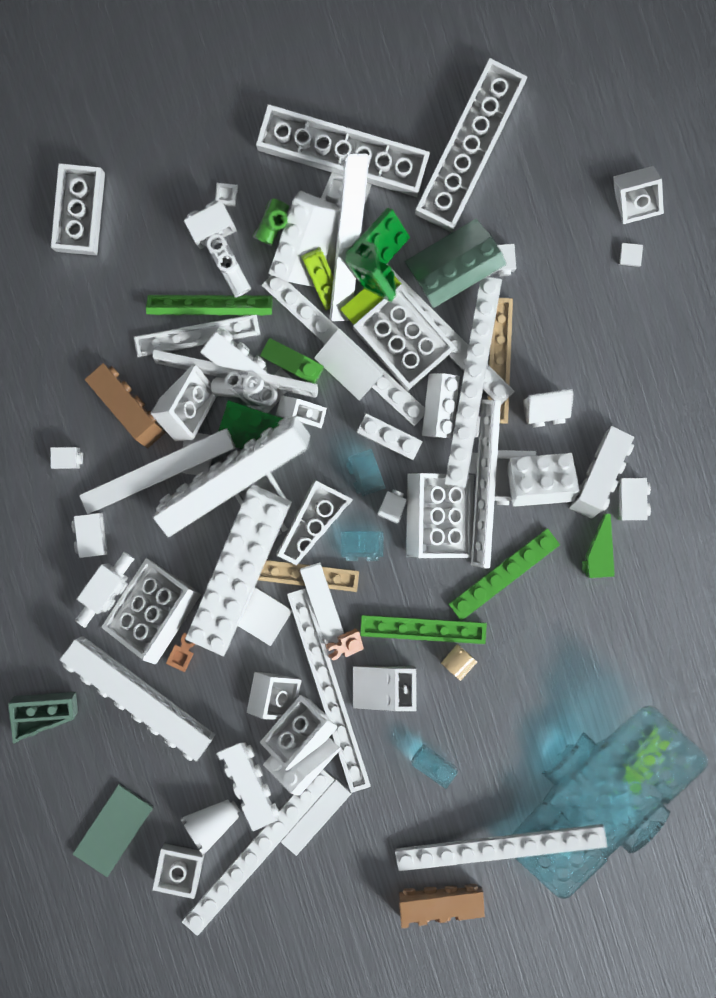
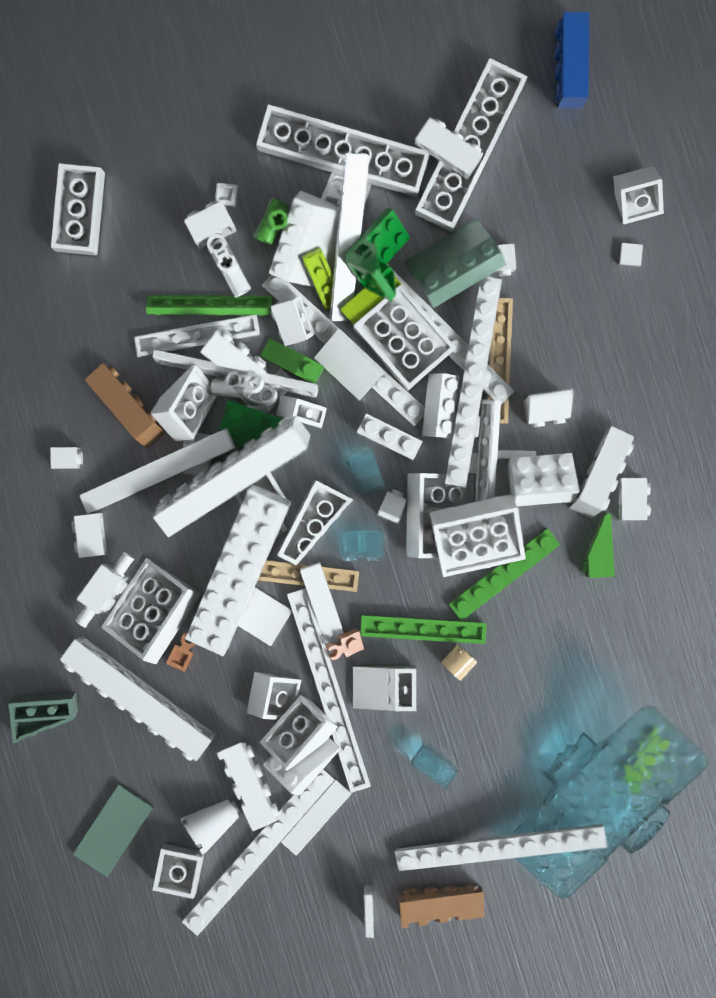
(292, 320): none -> white brick
(368, 910): none -> white tile
(449, 147): none -> white brick
(478, 535): none -> white slope
(573, 60): none -> blue brick

